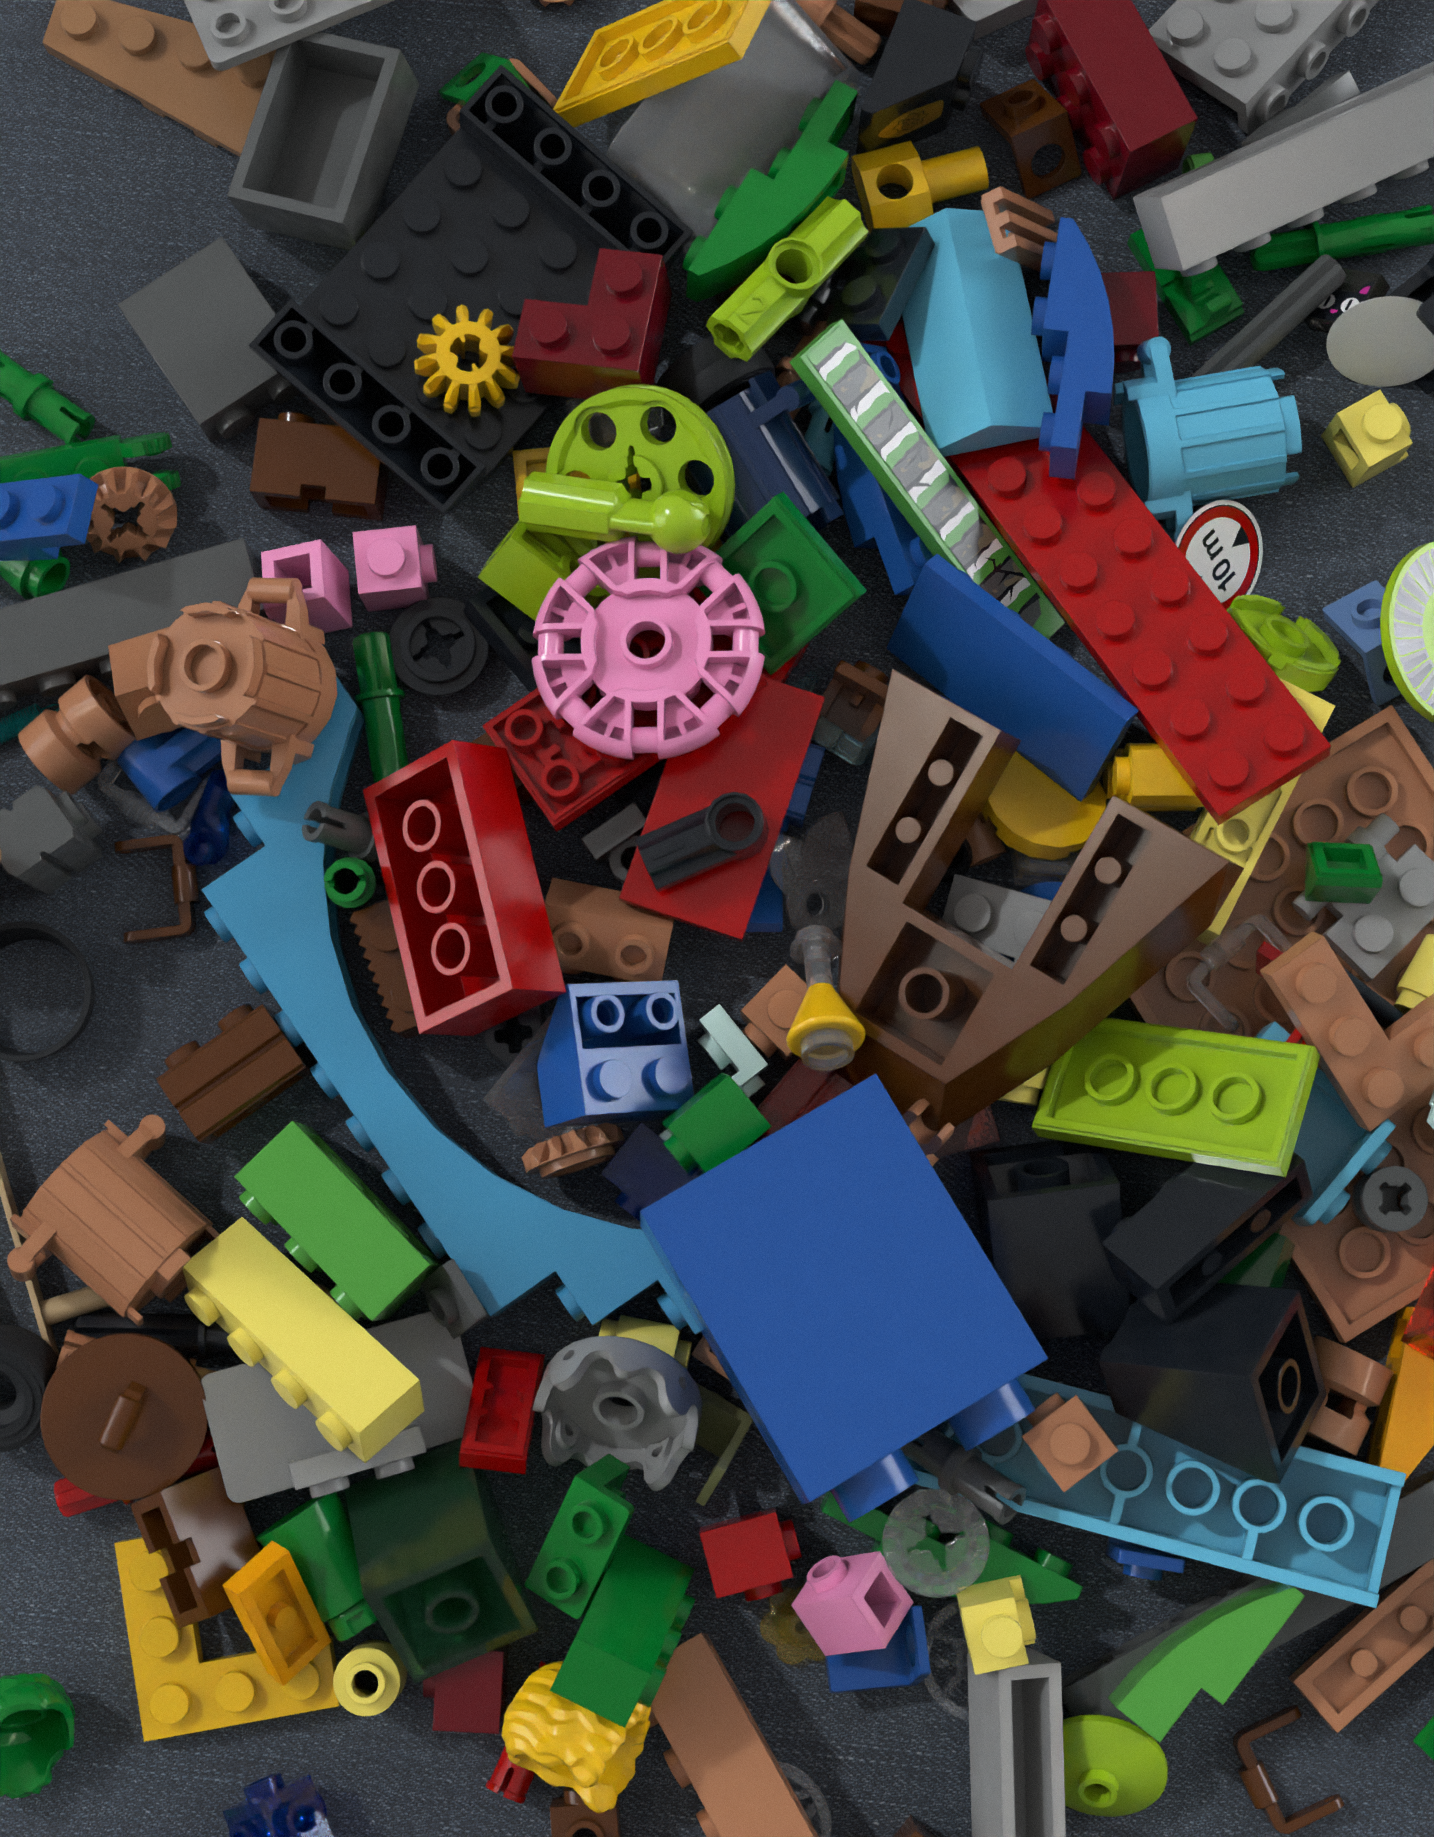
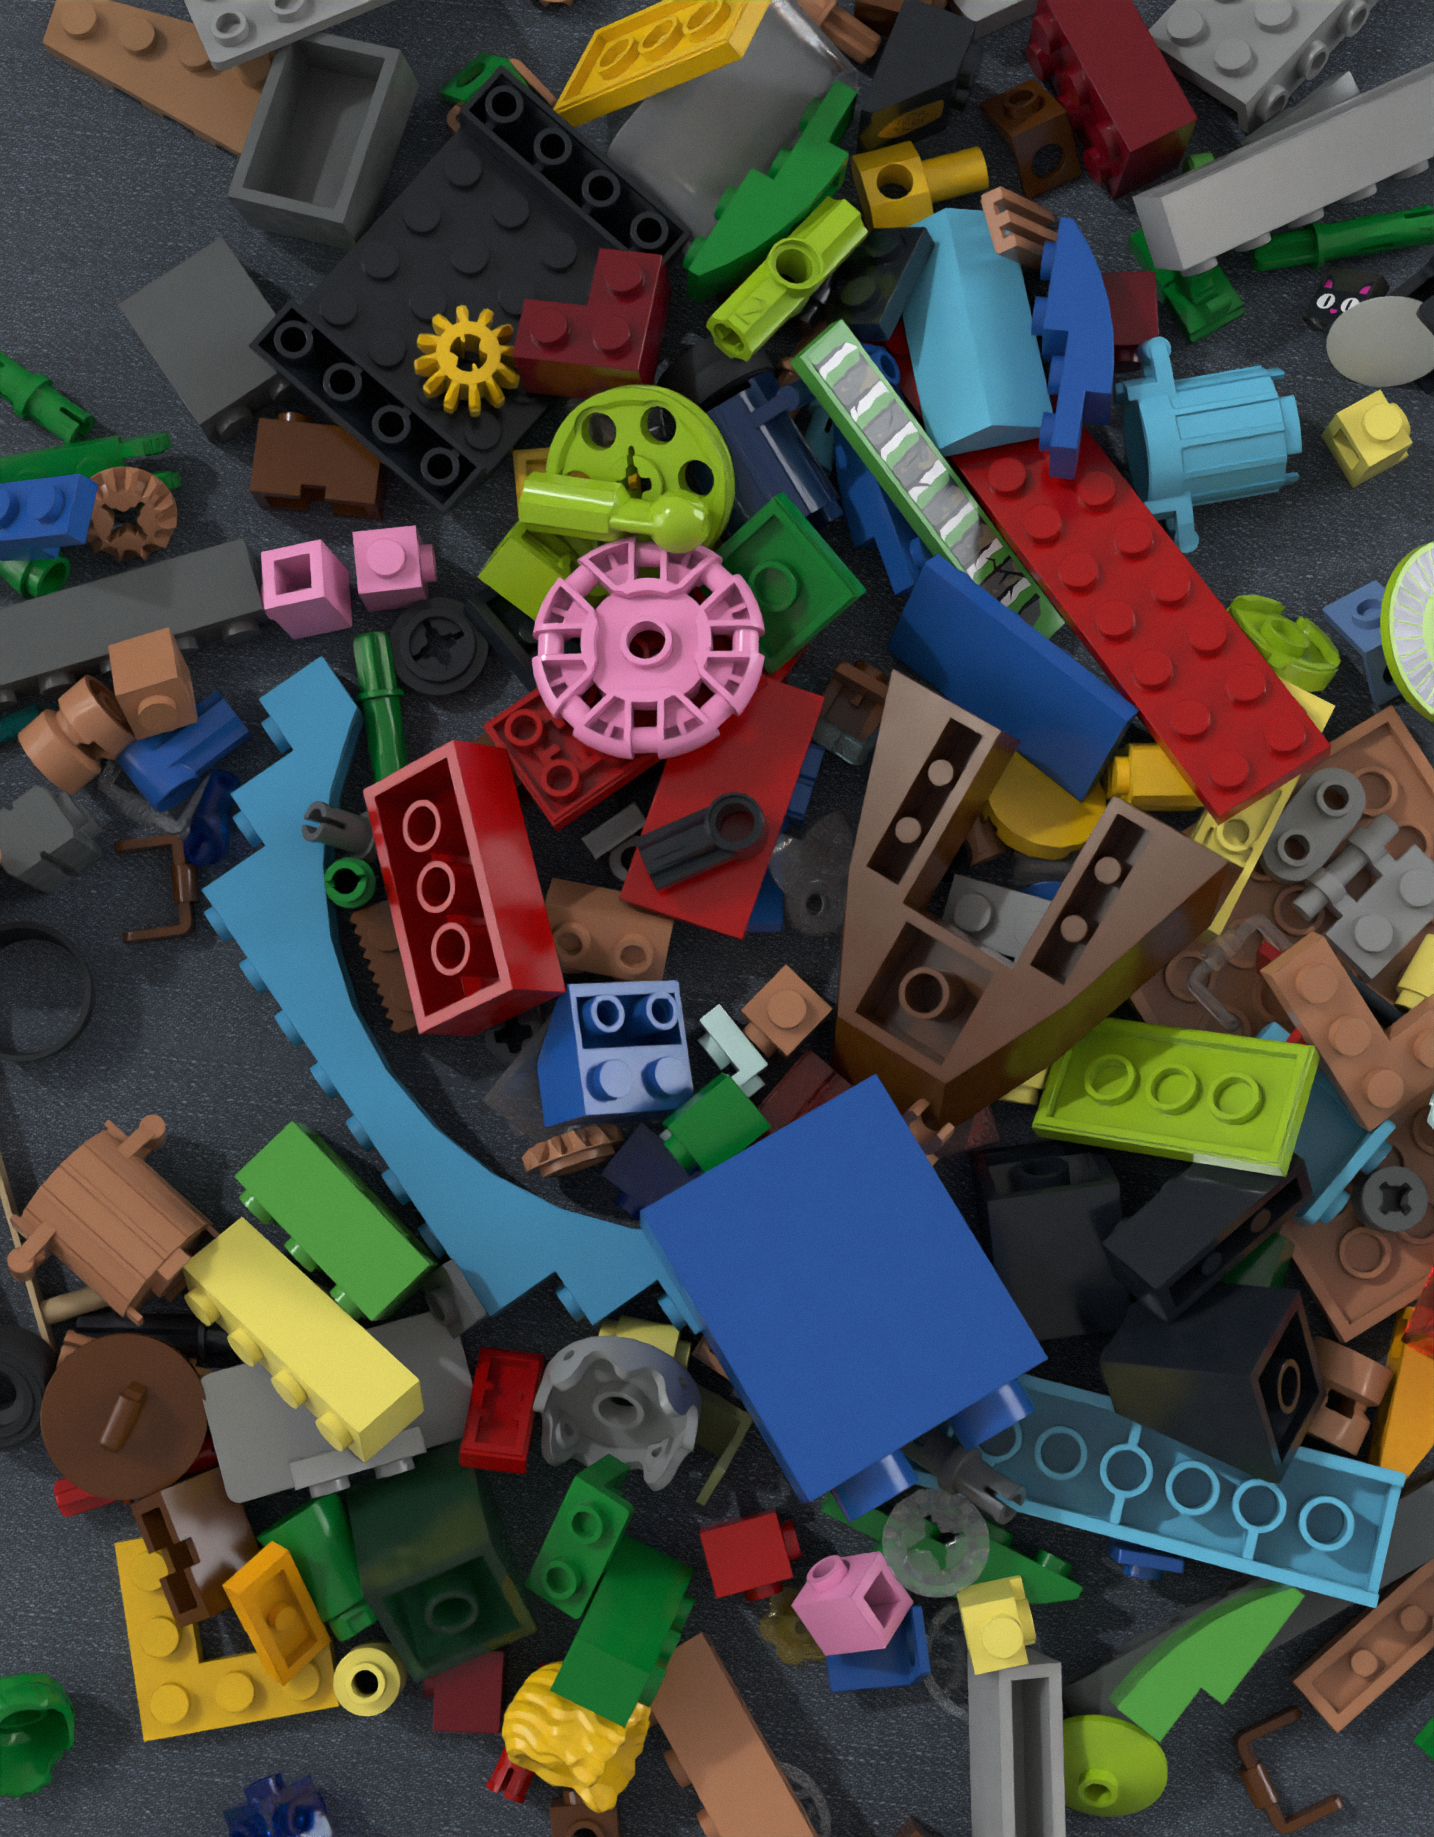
(232, 1073): reddish brown brick -> none
(248, 681): nougat container -> none
(824, 1026): piece -> none
(1068, 1440): nougat brick -> none
(1223, 548): sticker -> none
(1278, 318): dark grey axle -> none
(1312, 824): none -> light grey plate
(1341, 873): green slope -> none

